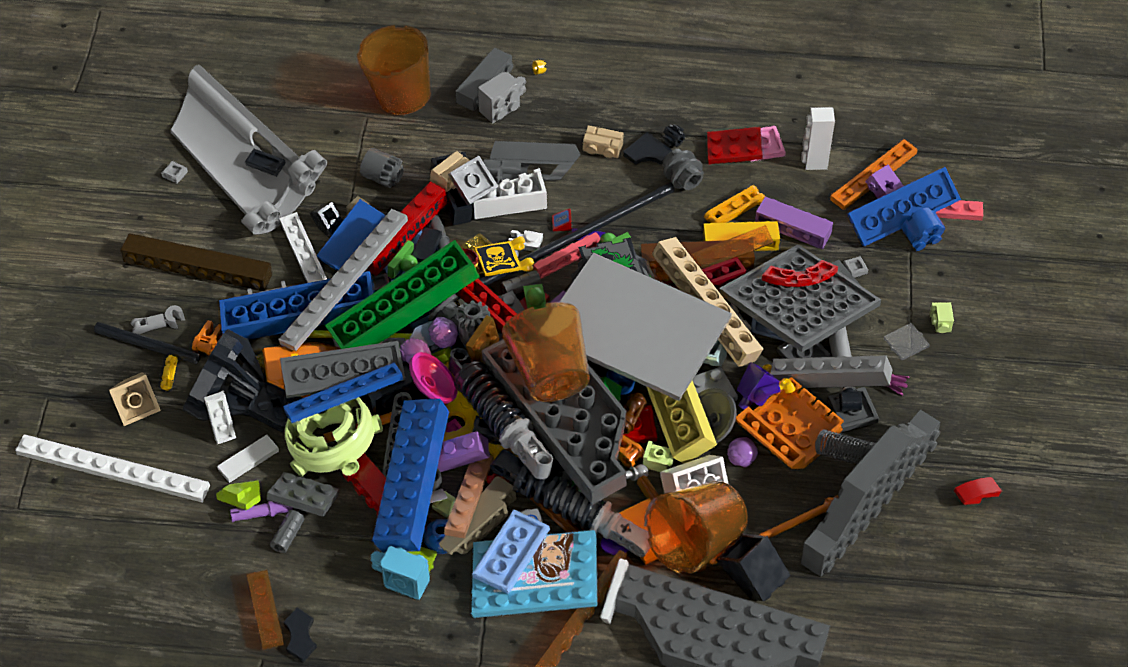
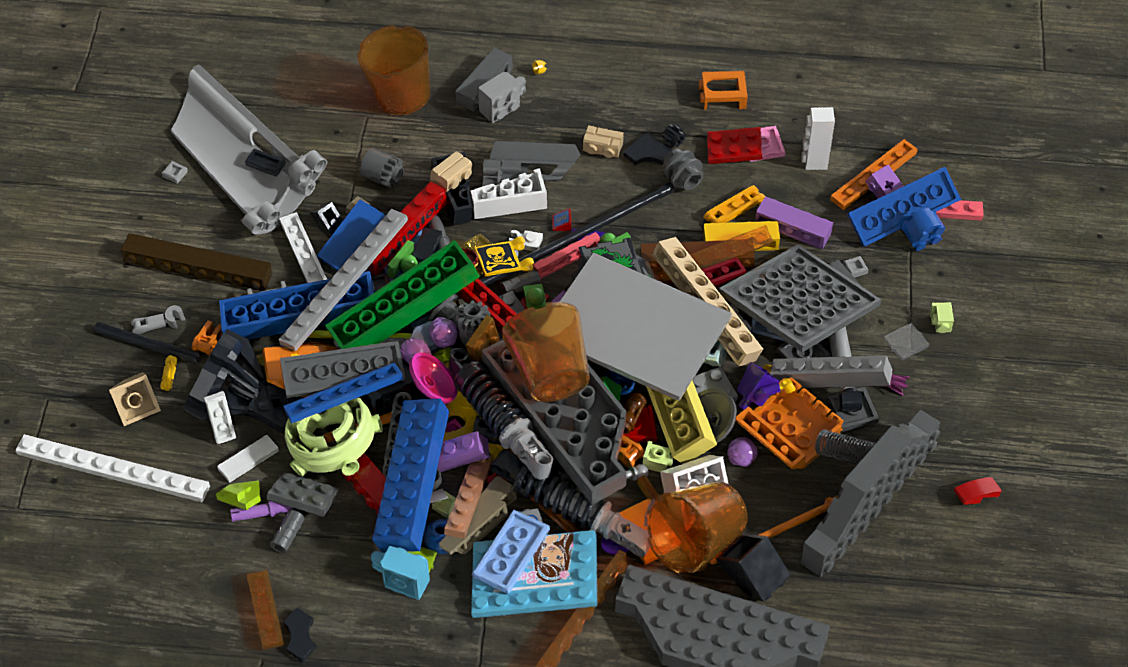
(473, 180): plate -> none
(609, 606): white tile -> none
(723, 96): none -> orange panel
(788, 277): red tile -> none

